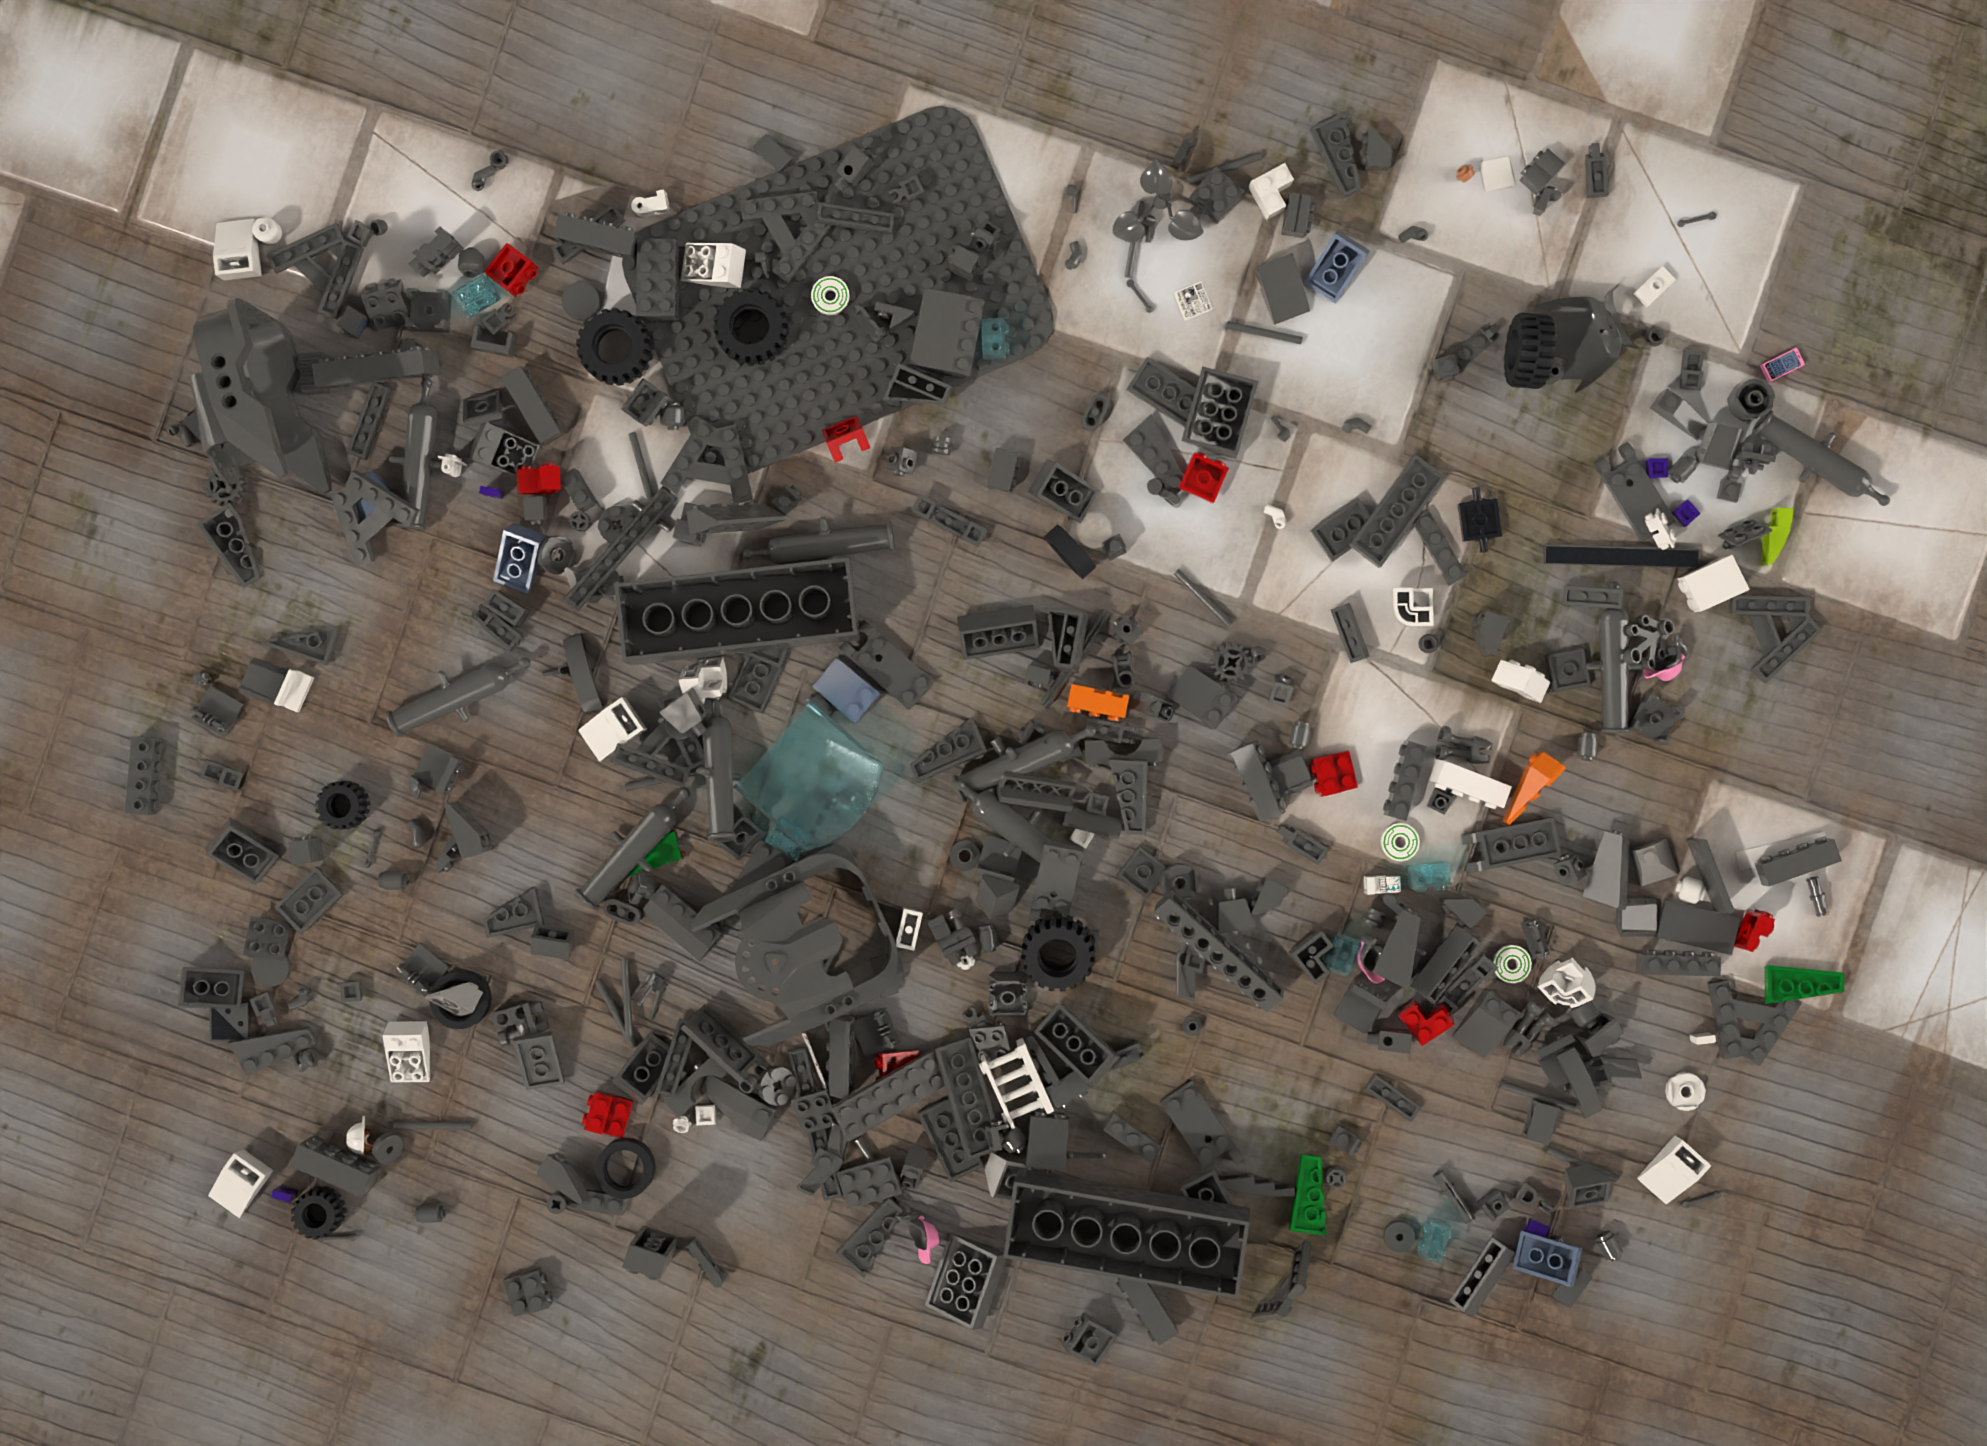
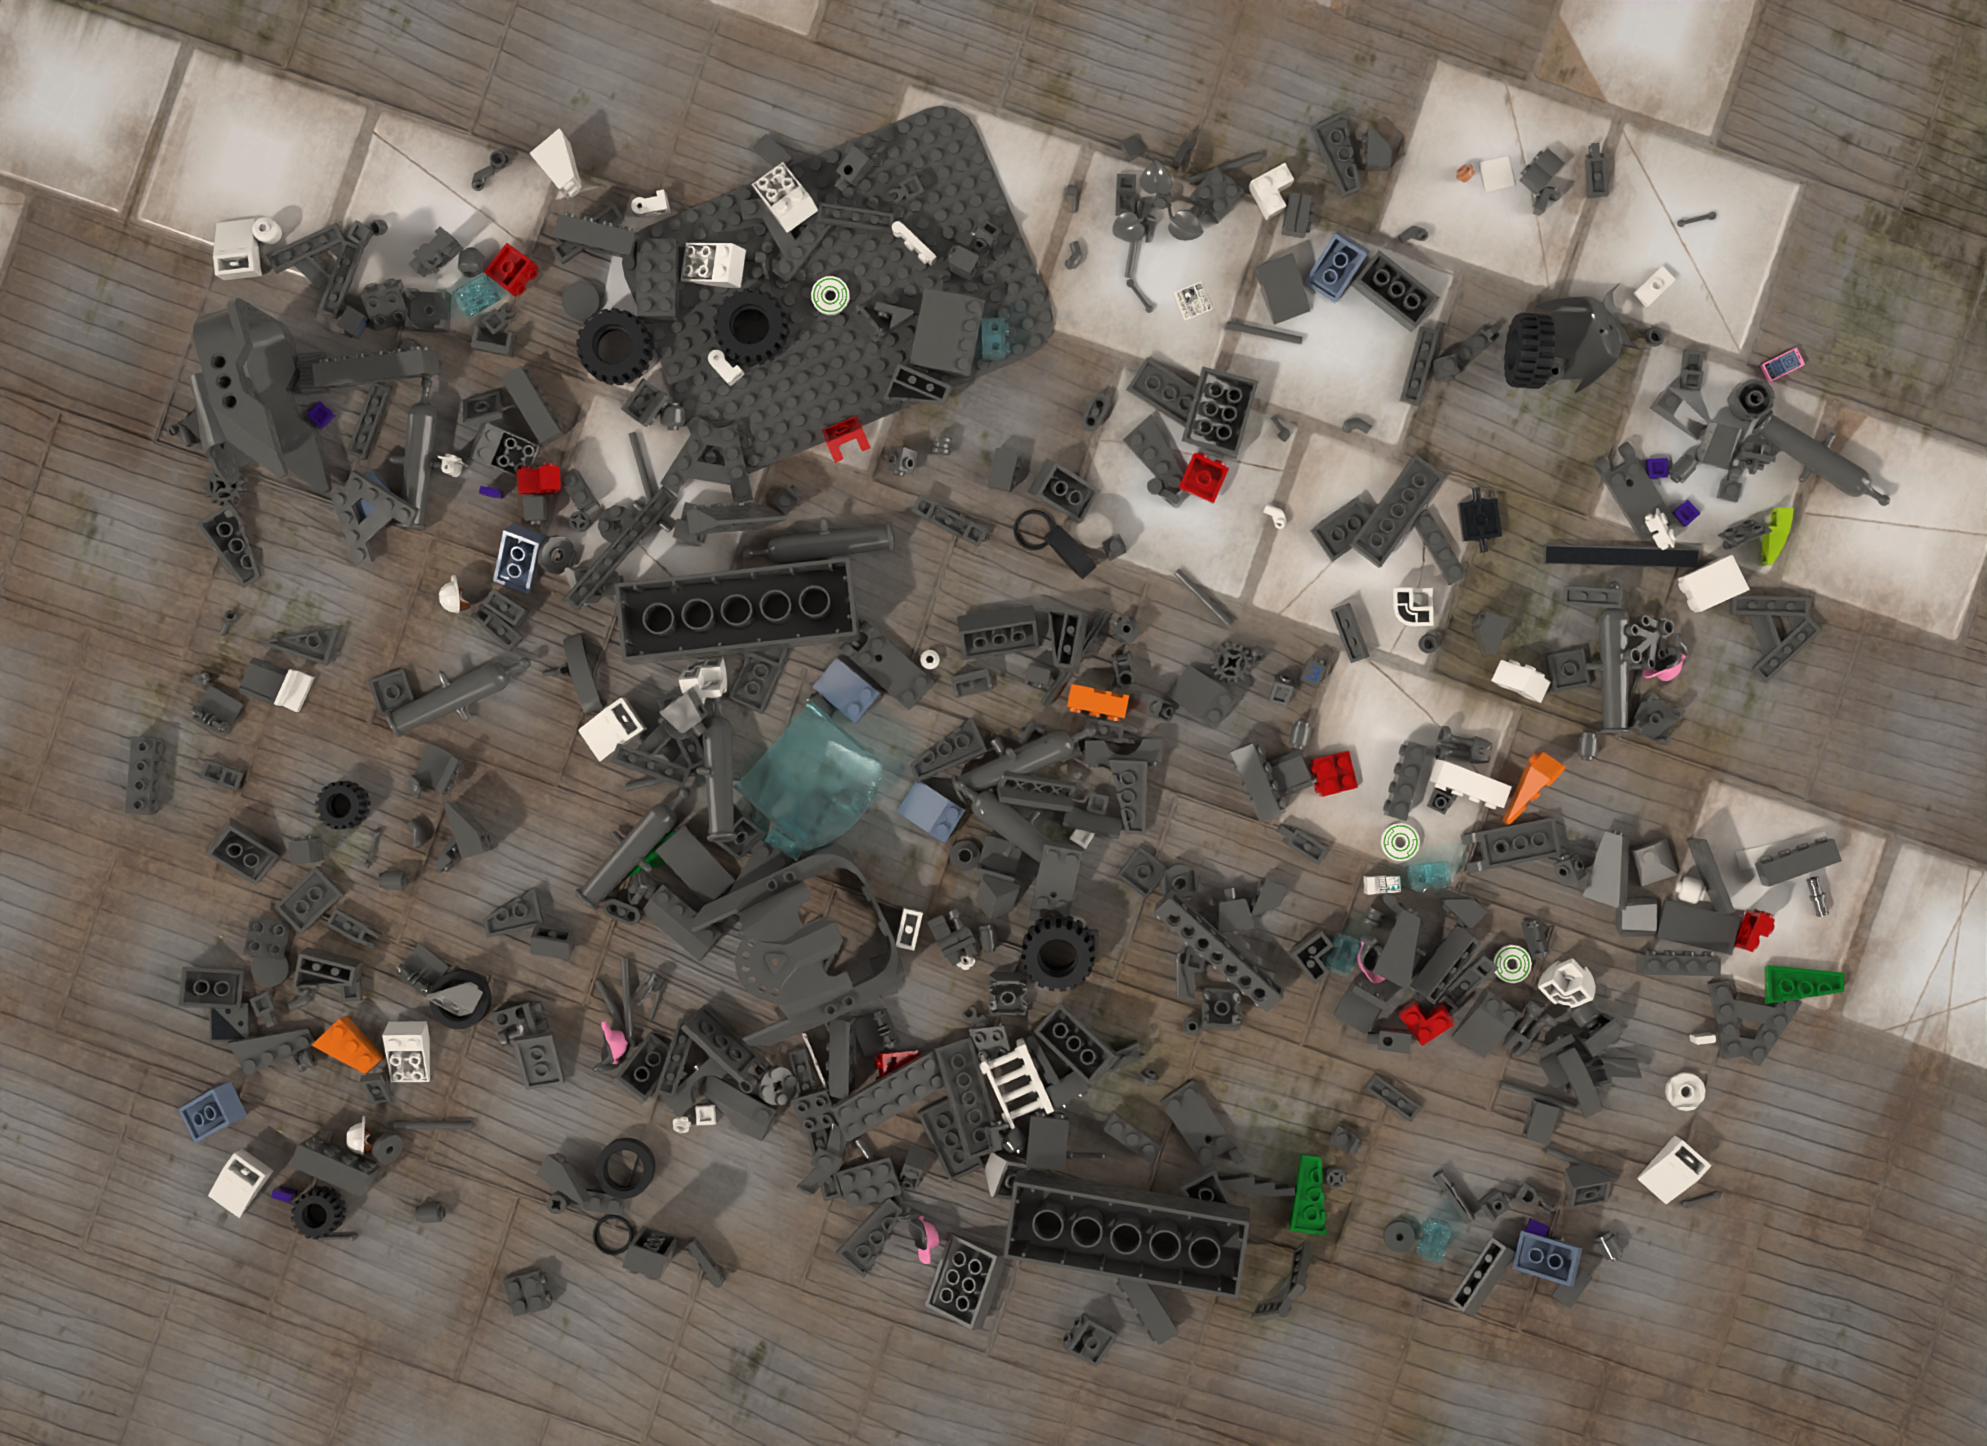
(212, 1112): none -> sand blue slope
(228, 621): none -> dark grey hand
(321, 414): none -> dark purple tile
(322, 969): none -> dark grey wedge
(349, 1045): none -> orange wedge
(352, 928): none -> dark grey hinge
(377, 1087): none -> dark grey slope
(392, 691): none -> dark grey tile
(451, 597): none -> white piece
(558, 163): none -> white slope
(595, 1234): none -> black tyre
(607, 1114): red plate -> none
(612, 1050): none -> hair
(695, 865): none -> dark grey tile
(720, 364): none -> white leg
(785, 197): none -> white slope
(913, 243): none -> white plate
(931, 811): none -> sand blue slope
(934, 664): none -> white plate
(971, 683): none -> dark grey hinge
(1016, 526): none -> black tyre
(1125, 193): none -> dark grey slope
(1132, 148): none -> dark grey slope
(1149, 1077): none -> dark grey plate
(1221, 1009): none -> dark grey slope
(1312, 672): none -> dark grey brick
(1395, 291): none -> dark grey brick
(1419, 366): none -> dark grey plate

